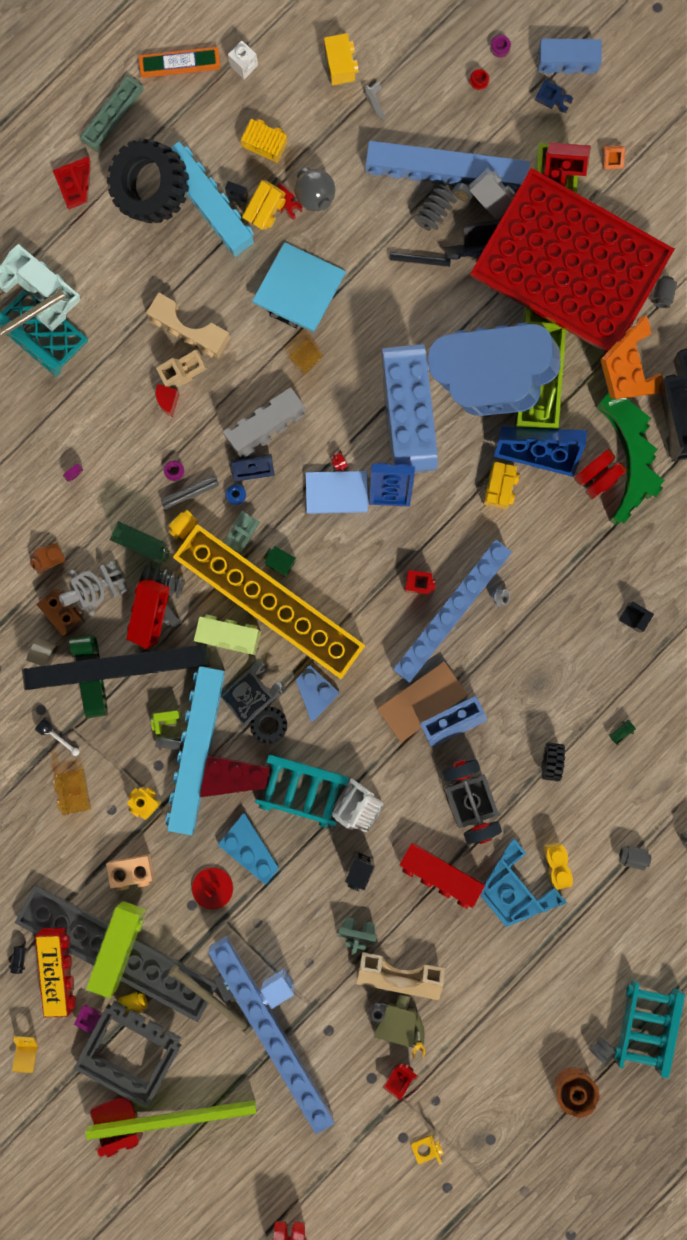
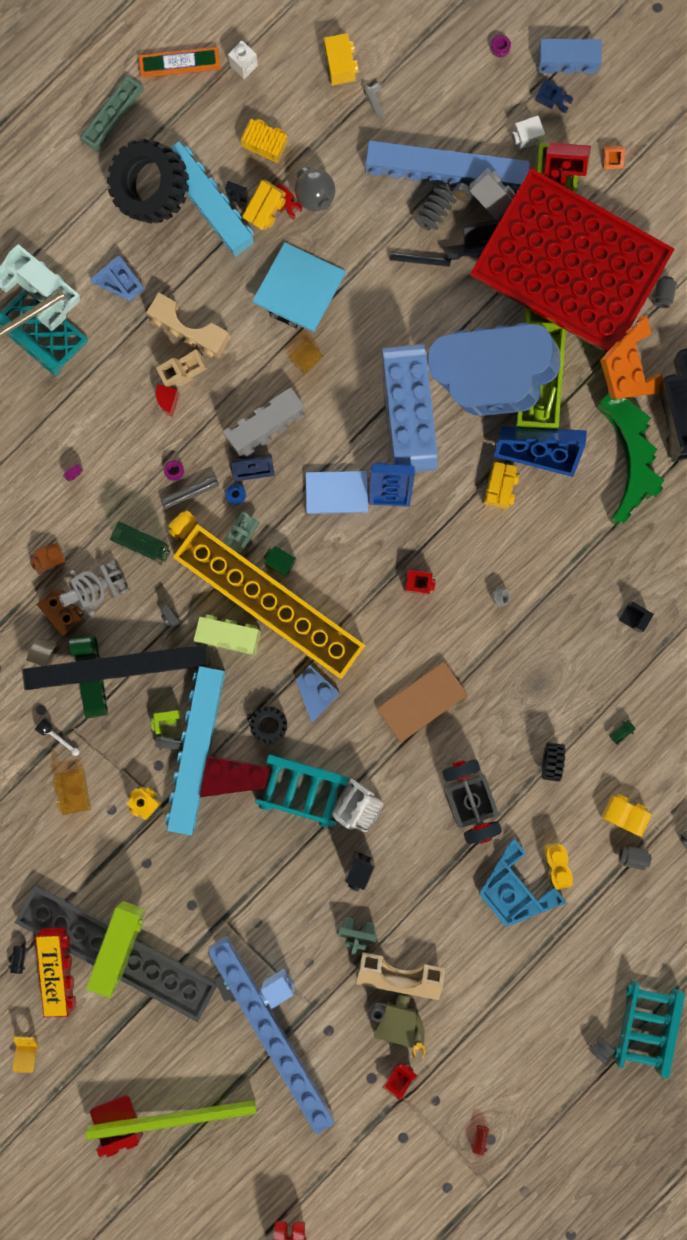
(74, 181): red wing -> none
(88, 1018): magenta plate -> none
(116, 1077): dark grey hinge -> none
(118, 279): none -> medium blue wing
(129, 867): light nougat brick -> none
(135, 1002): yellow brick -> none
(147, 613): red brick -> none
(175, 583): dark grey piece -> none
(175, 972): dark tan bar -> none
(212, 888): red piece -> none
(247, 848): dark azure wing -> none
(250, 695): flag -> none
(339, 462): red plate -> none
(435, 1150): yellow bracket -> none
(441, 875): red brick -> none
(452, 611): medium blue brick -> none
(454, 721): medium blue brick -> none
(479, 79): red plate -> none
(480, 1140): none -> clear red pin
(528, 133): none -> white brick
(588, 1093): dark orange brick -> none
(601, 475): red wheel -> none
(627, 815): none -> yellow brick

